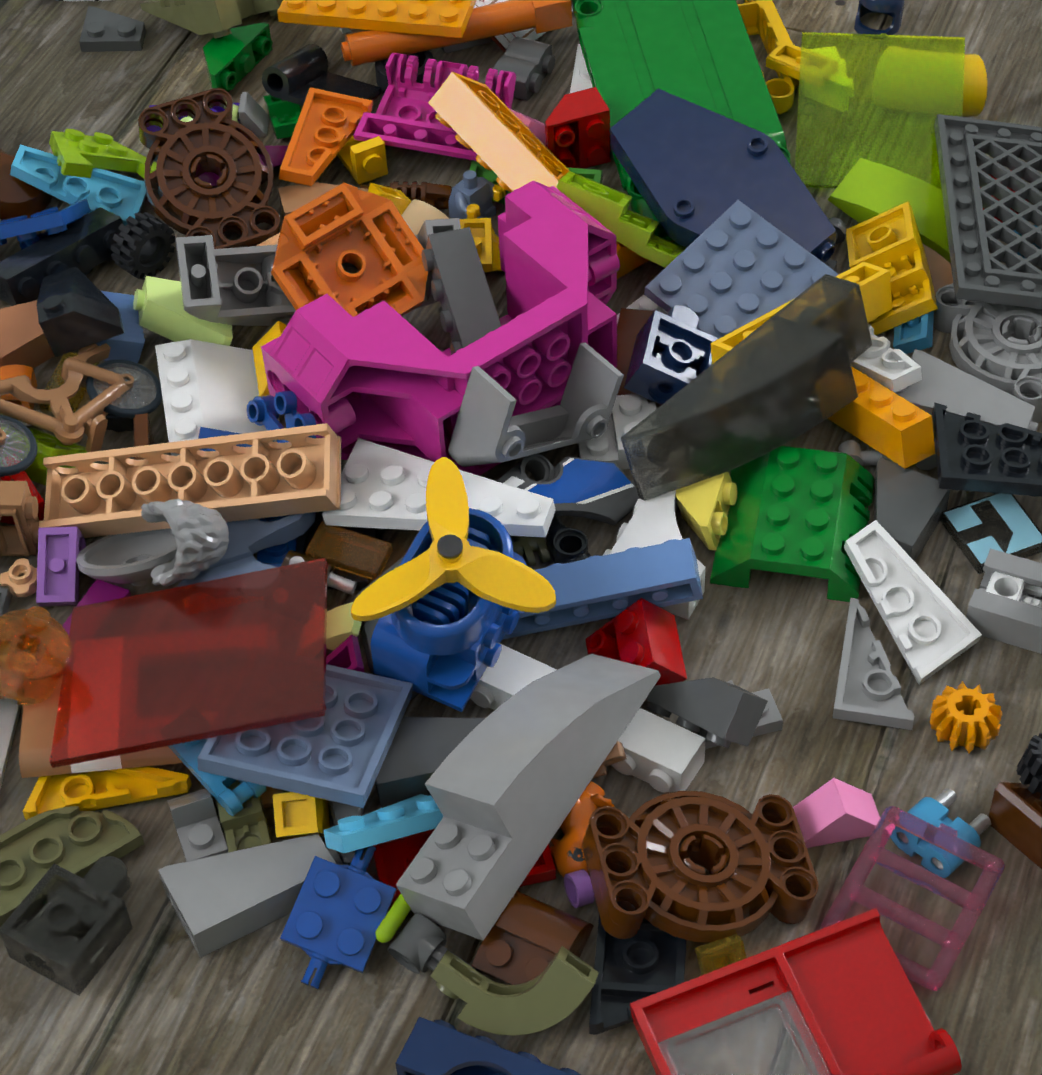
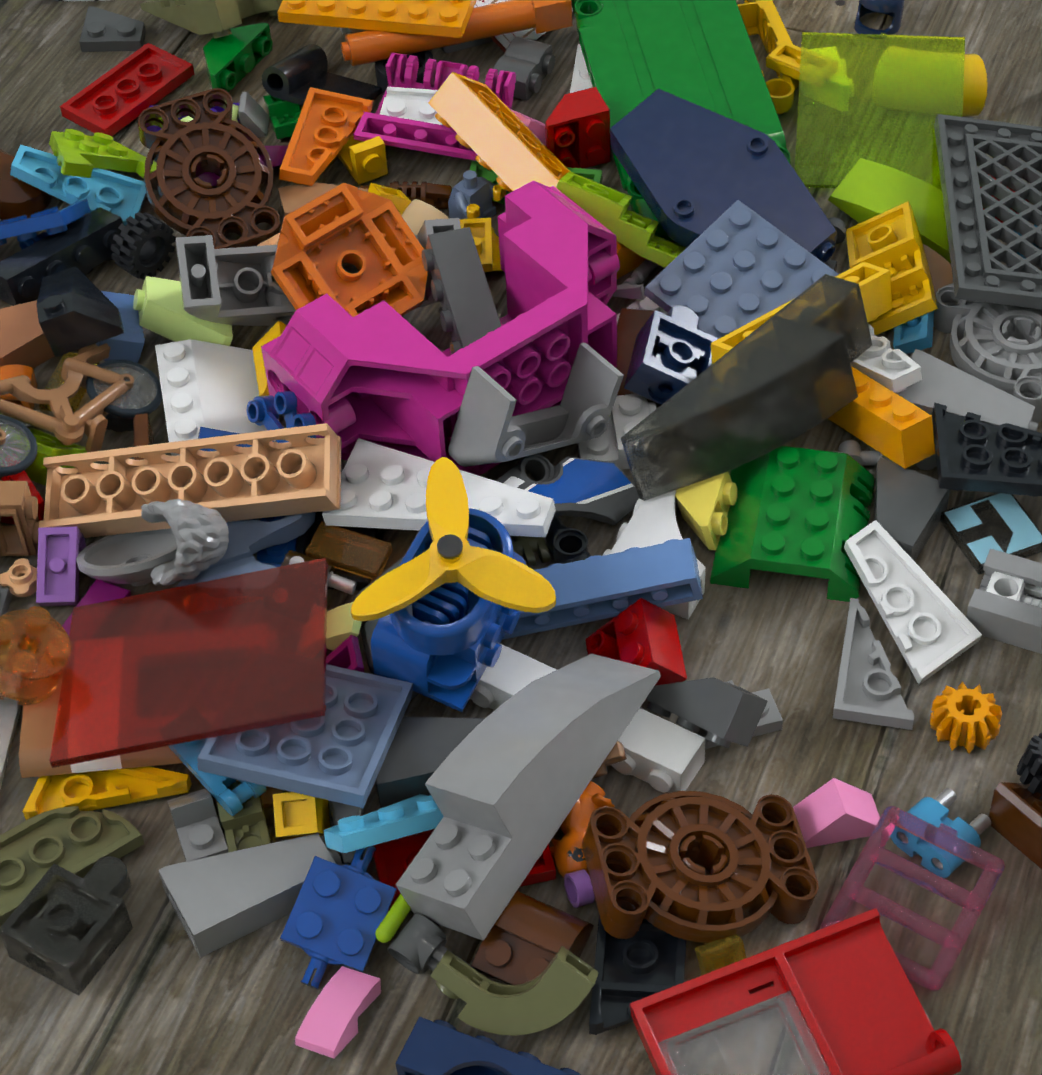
(127, 90): none -> red plate
(335, 1013): none -> bright pink slope
(409, 104): none -> white plate
(629, 287): none -> light grey piece

